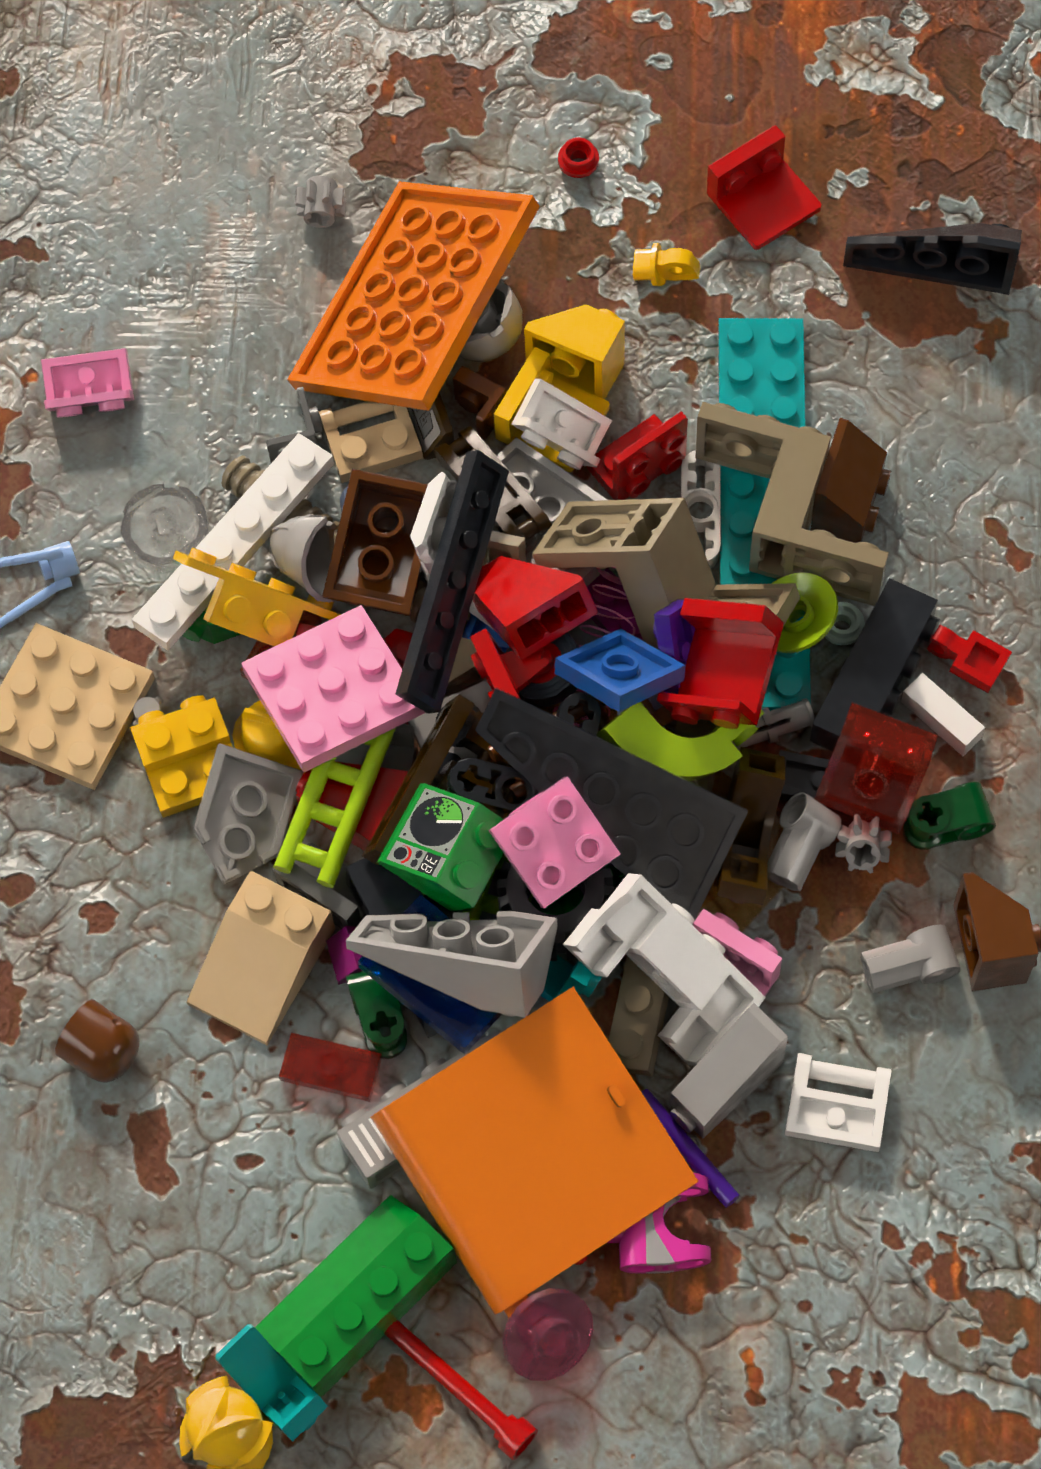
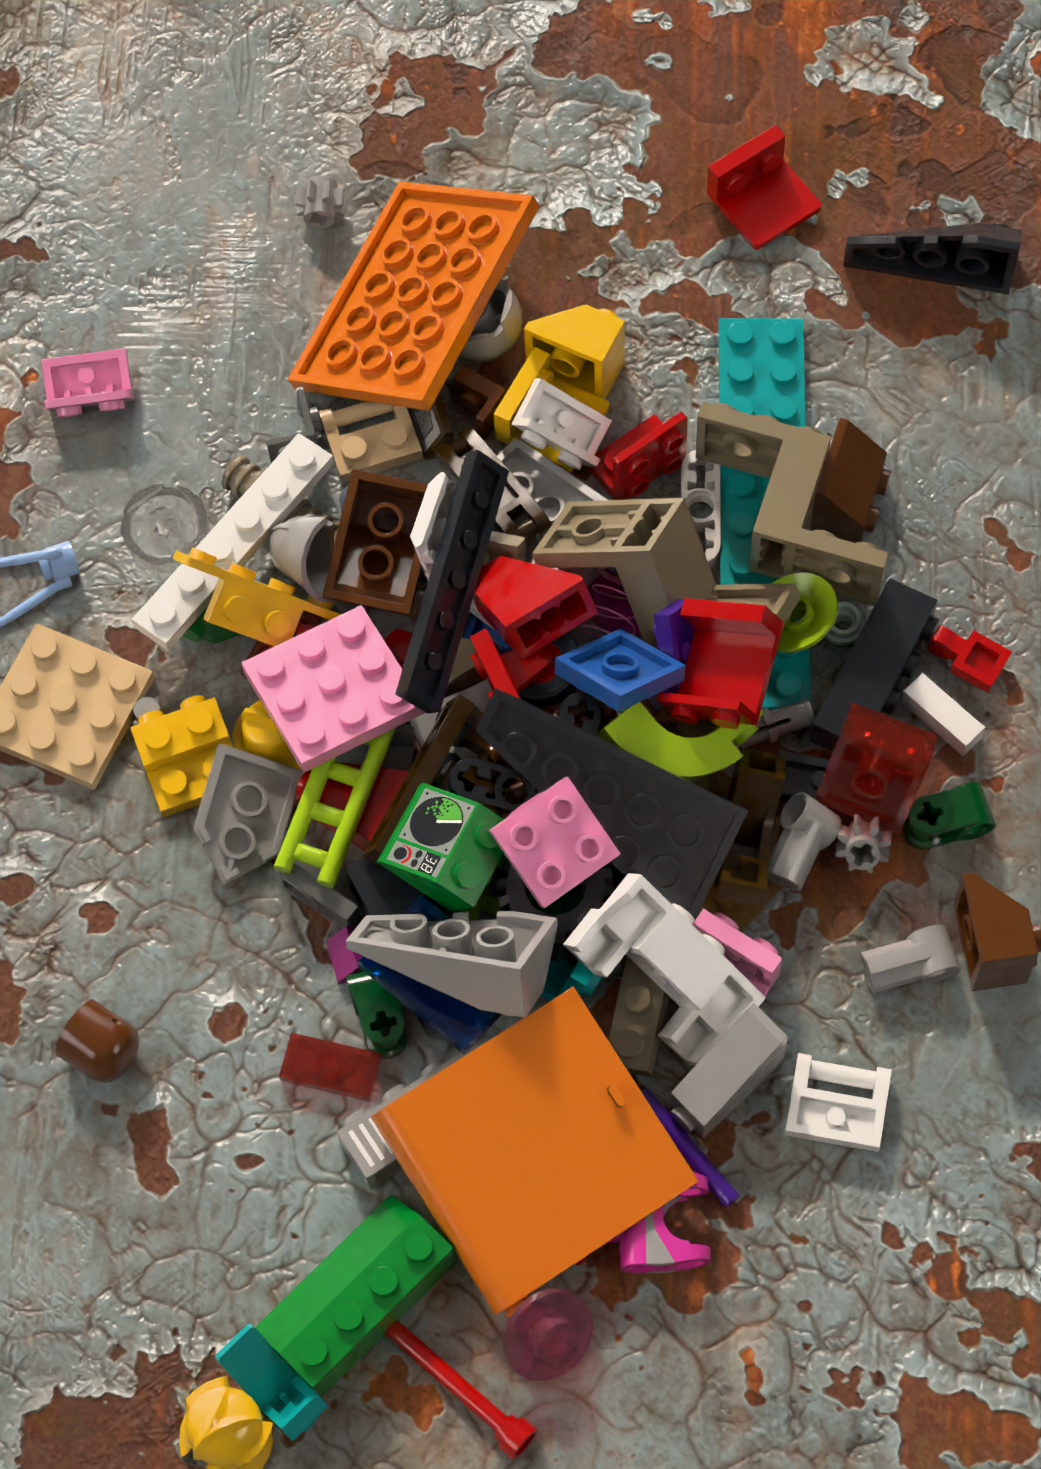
(260, 957): tan slope -> none
(574, 149): red plate -> none
(661, 265): yellow piece -> none

